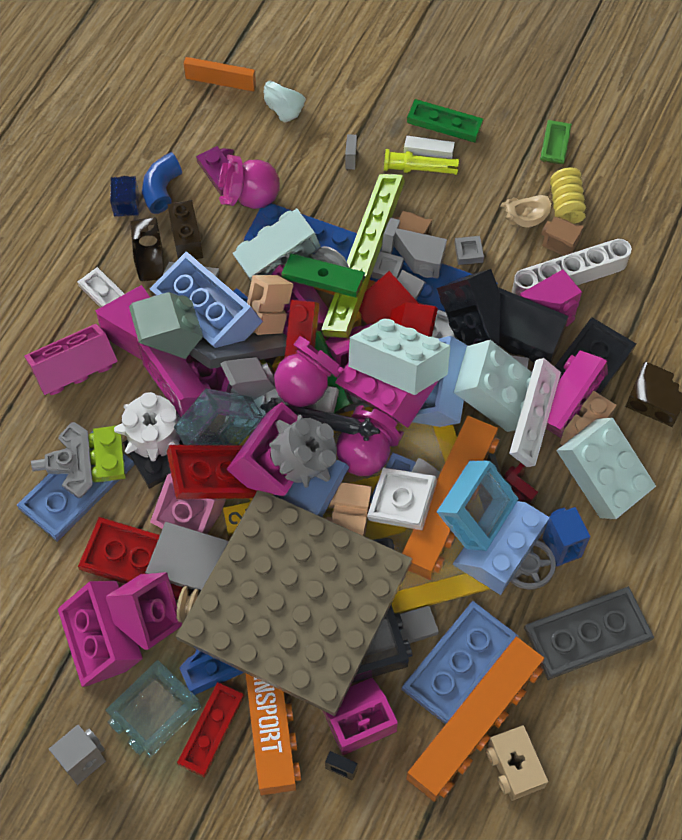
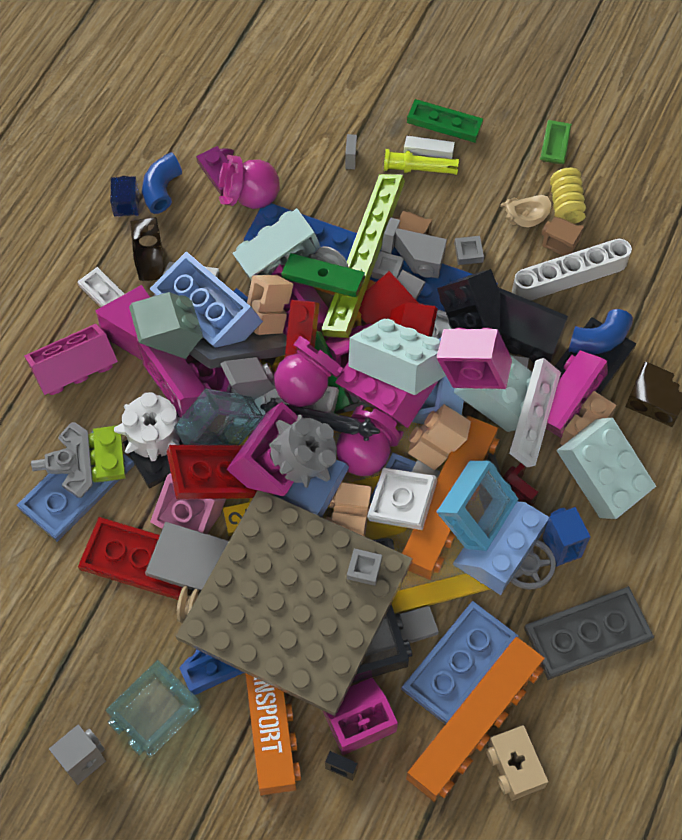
(94, 641): dark pink slope -> none
(145, 609): dark pink slope -> none
(185, 229): dark brown brick -> none
(210, 730): red plate -> none
(219, 74): orange tile -> none
(283, 101): light aqua hair -> none
(364, 567): none -> light grey tile
(438, 436): none -> light nougat brick
(474, 358): none -> dark pink brick
(556, 293): dark pink slope -> none
(604, 337): none -> blue cylinder

